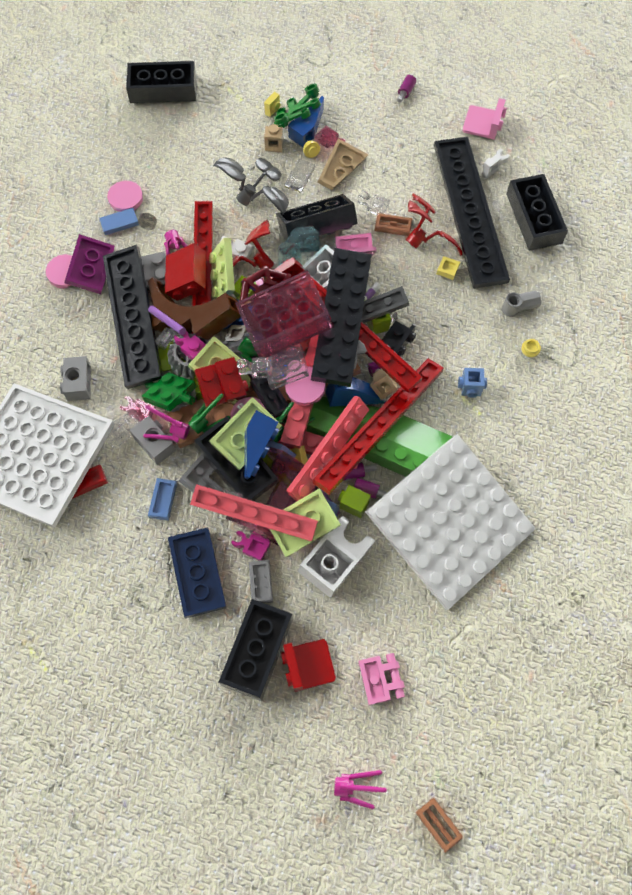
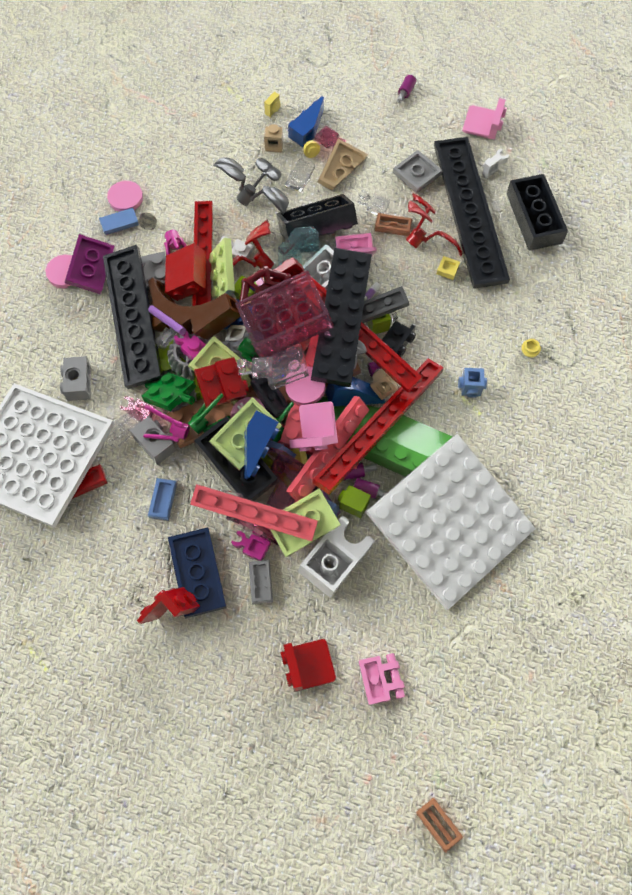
(161, 82): black brick -> none
(177, 601): none -> red bracket
(199, 474): light grey plate -> none
(256, 650): black brick -> none
(298, 109): green plant -> none
(317, 427): none -> bright pink bracket
(344, 786): dark pink plant -> none
(417, 171): none -> light grey plate
(520, 302): light grey piece -> none

